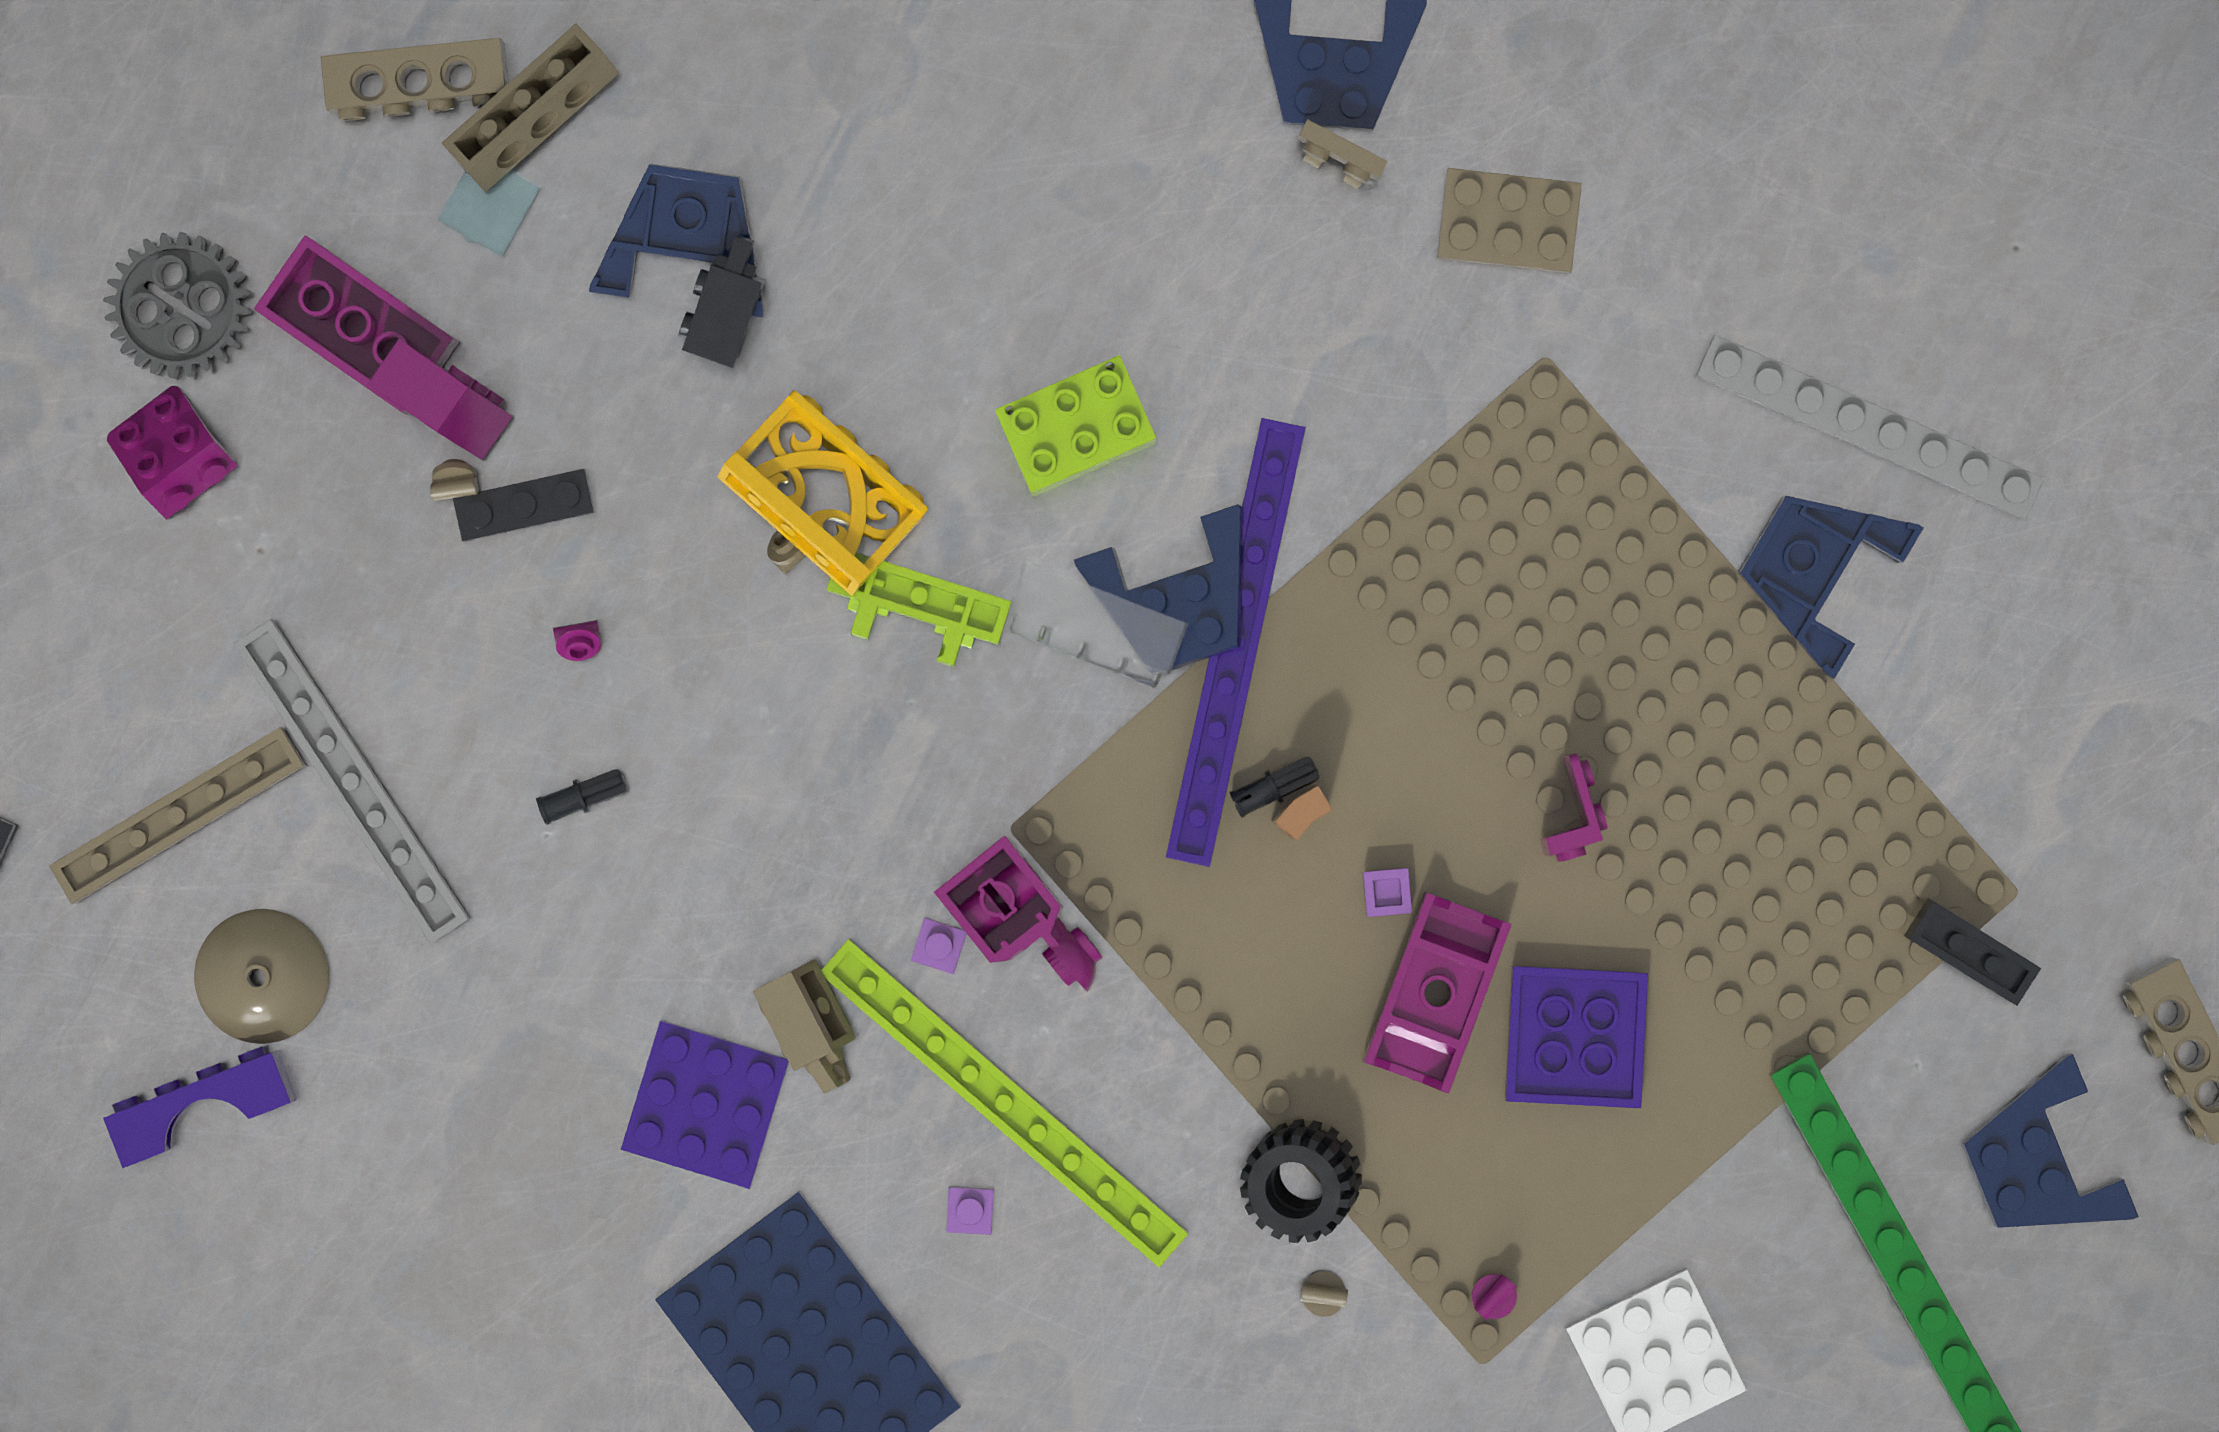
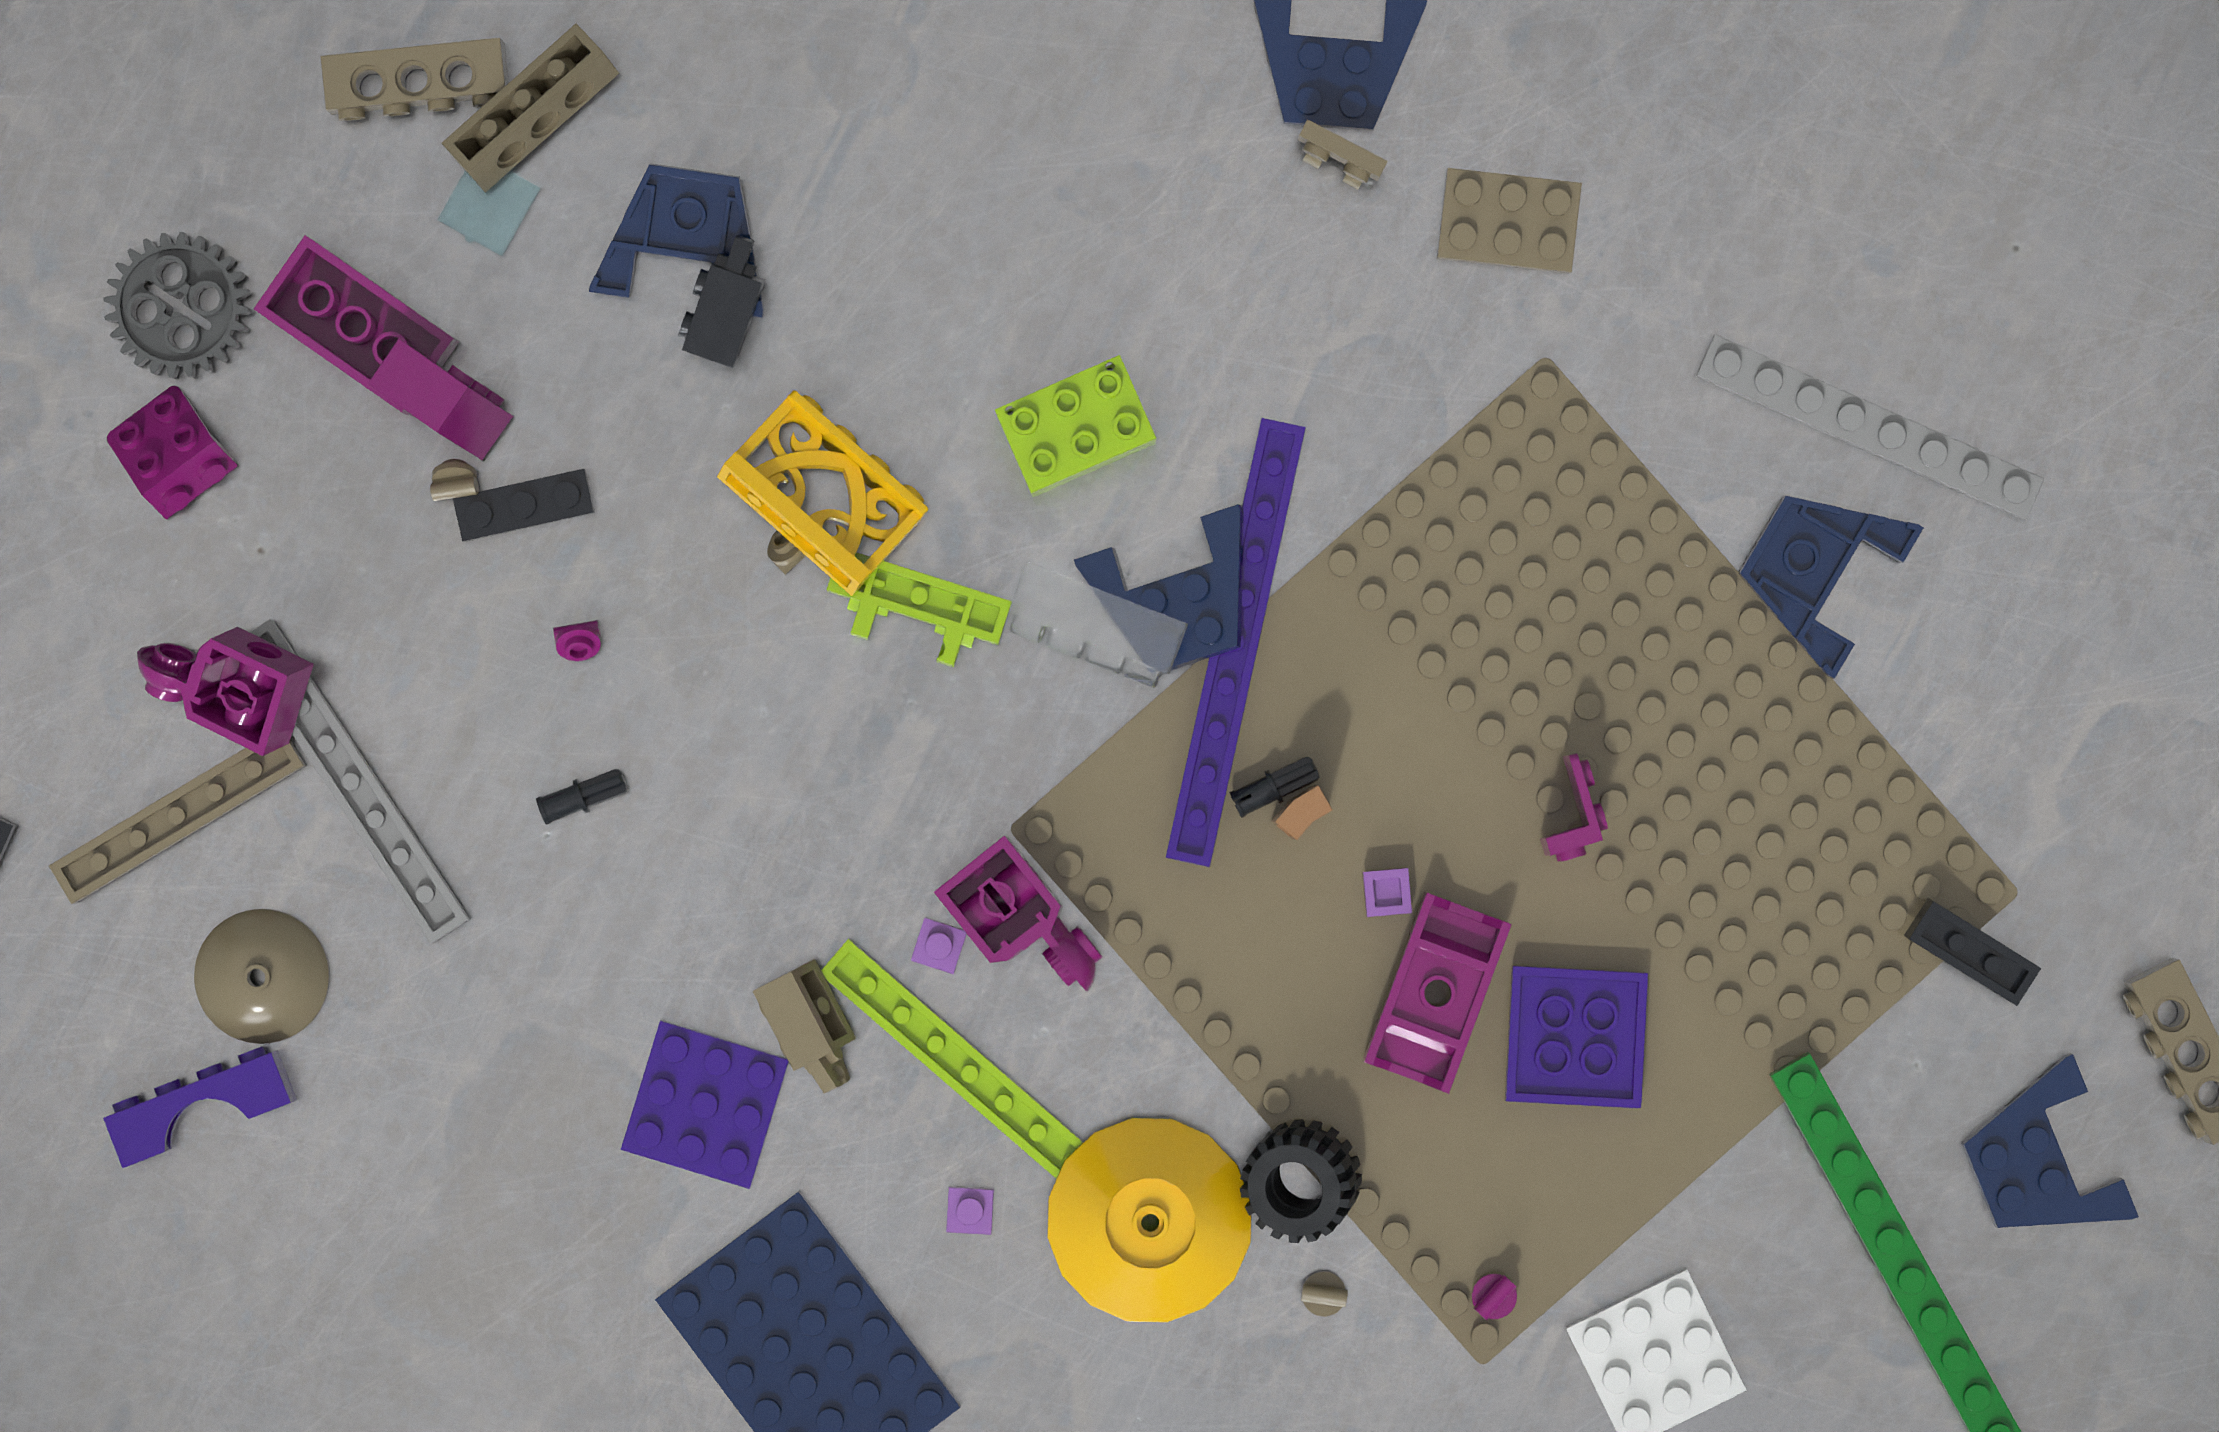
(232, 686): none -> magenta brick
(1141, 1171): none -> yellow dish

